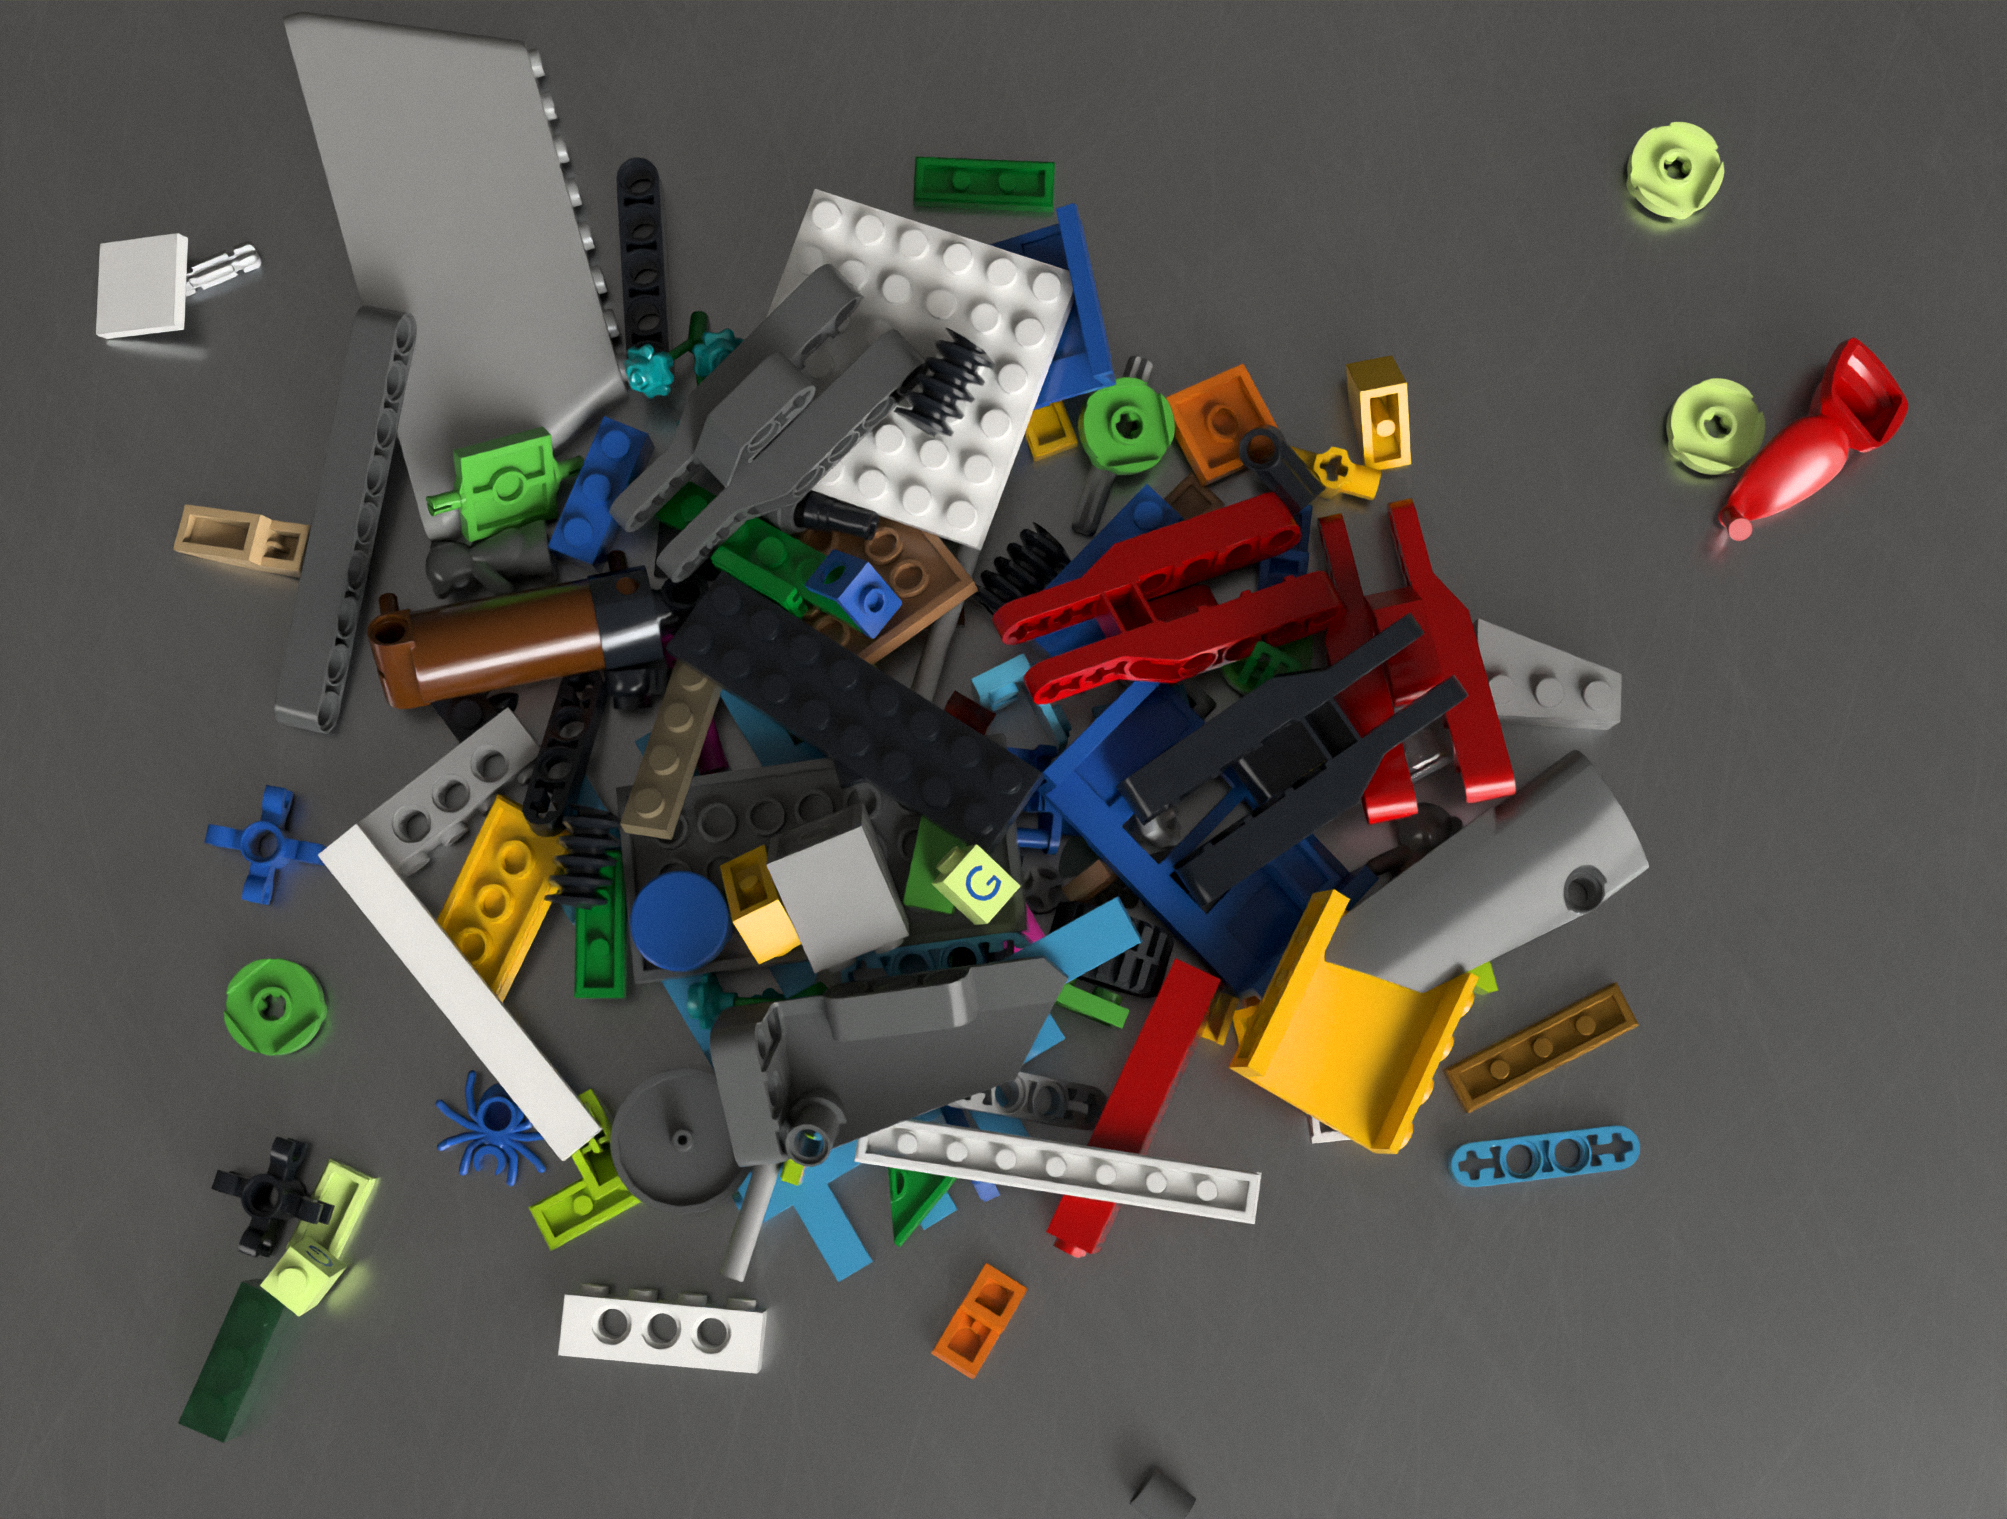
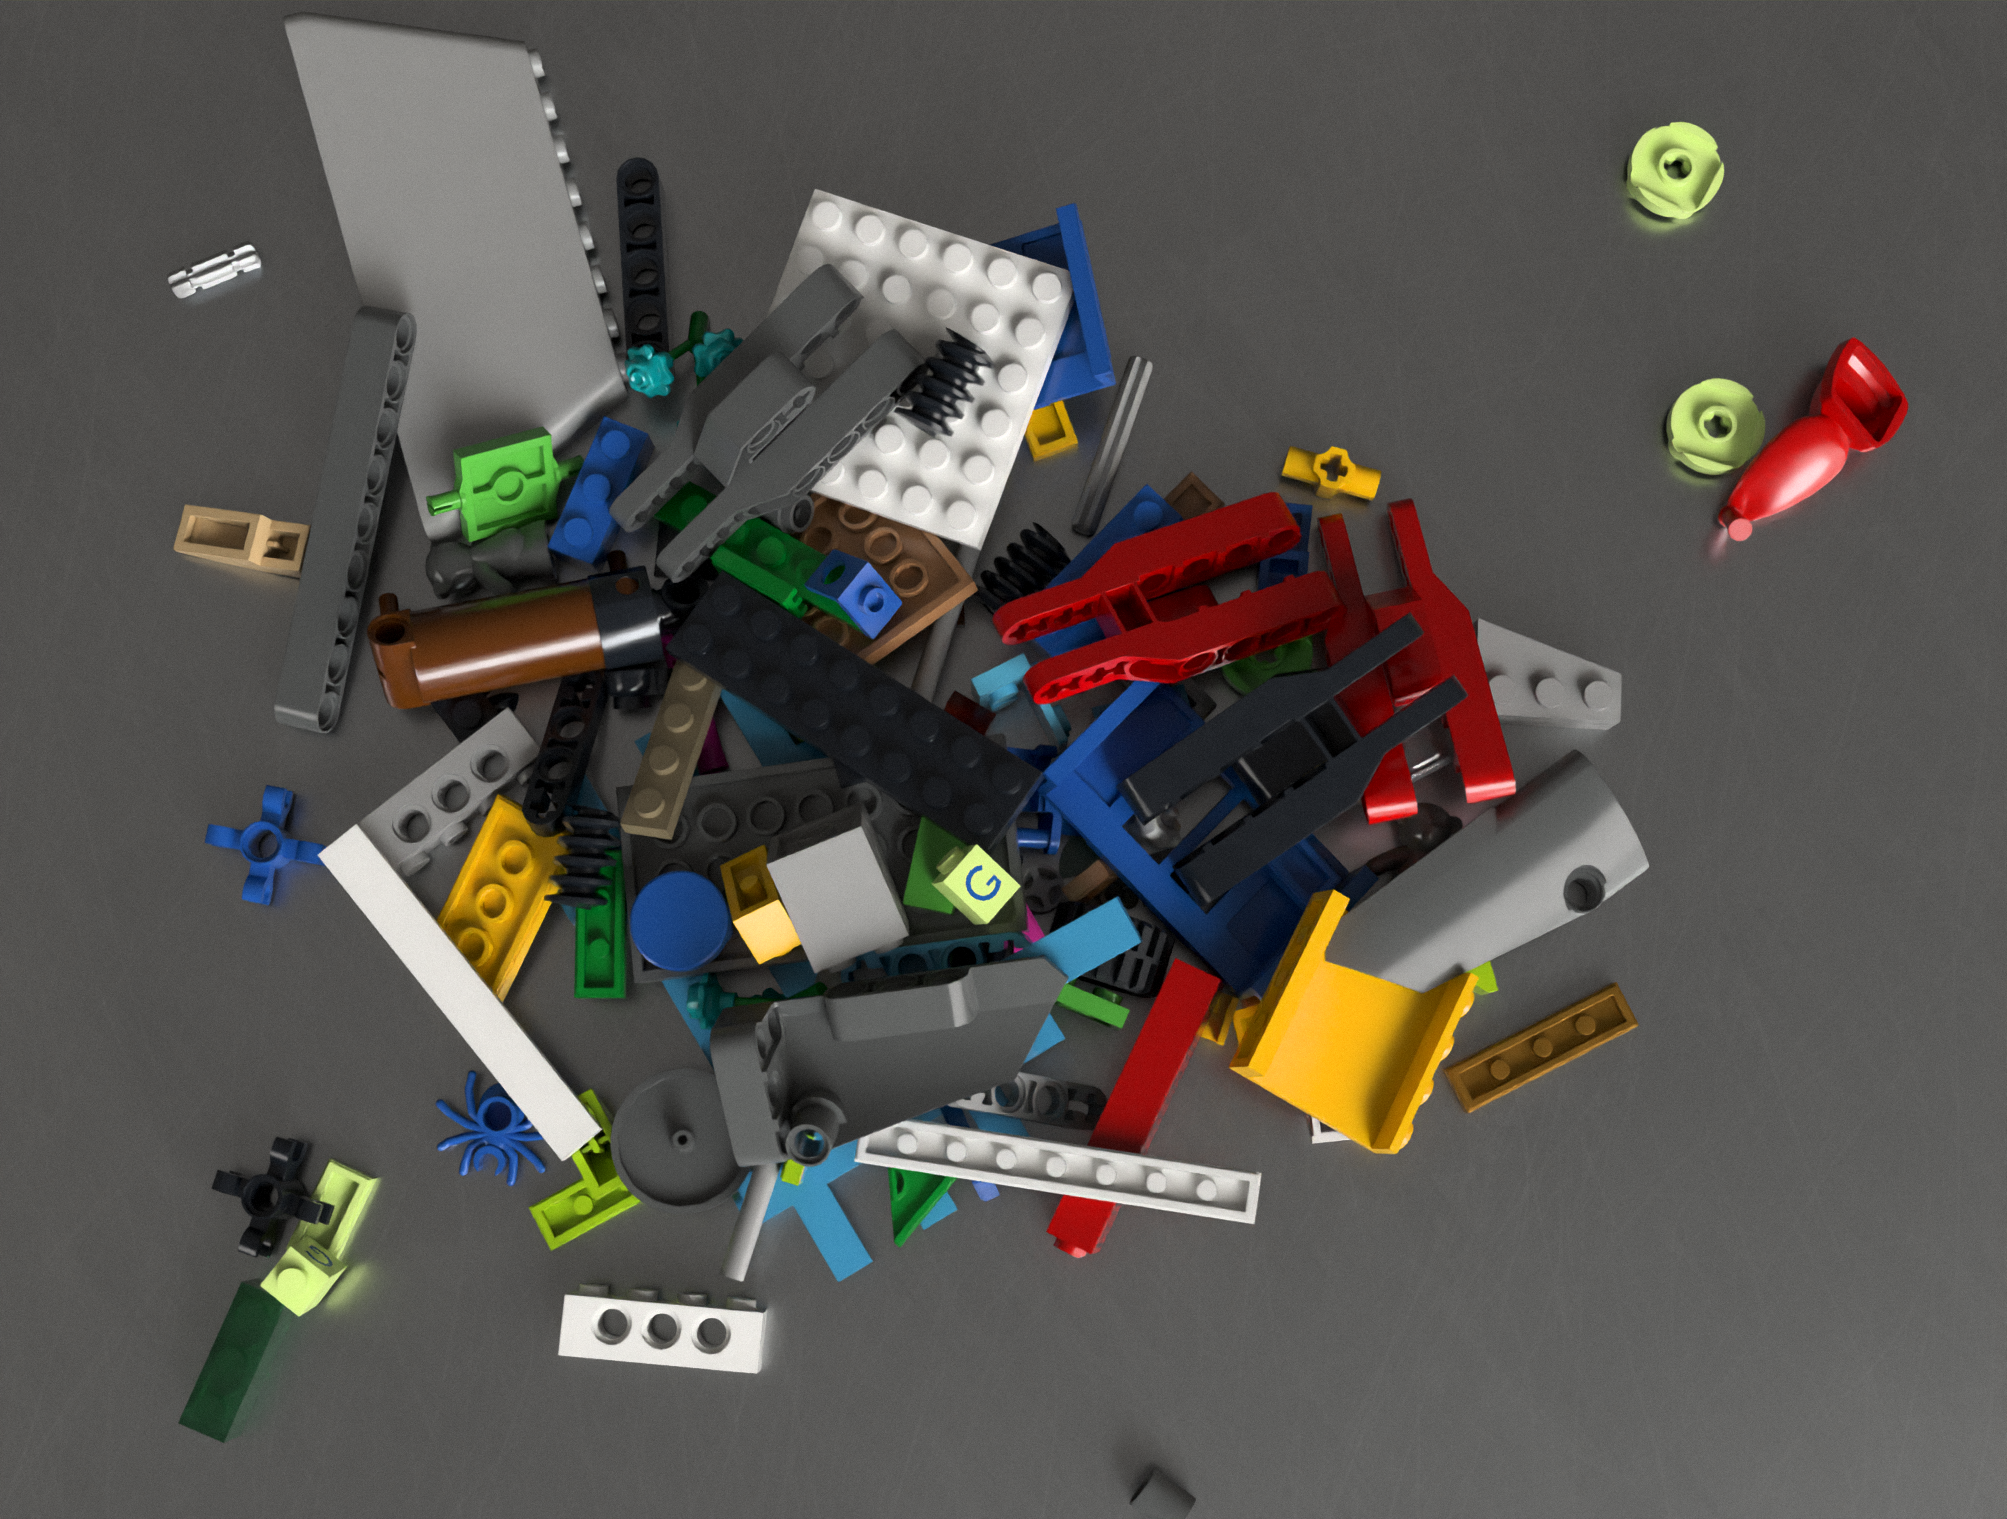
(142, 286): white tile -> none
(246, 1004): bright green plate -> none
(831, 515): black pin -> none
(979, 1321): orange slope -> none
(984, 184): green tile -> none
(1109, 448): bright green plate -> none
(1214, 420): orange tile -> none
(1277, 657): green tile -> none
(1285, 472): black piece -> none
(1379, 412): yellow slope -> none
(1543, 1156): dark azure beam -> none

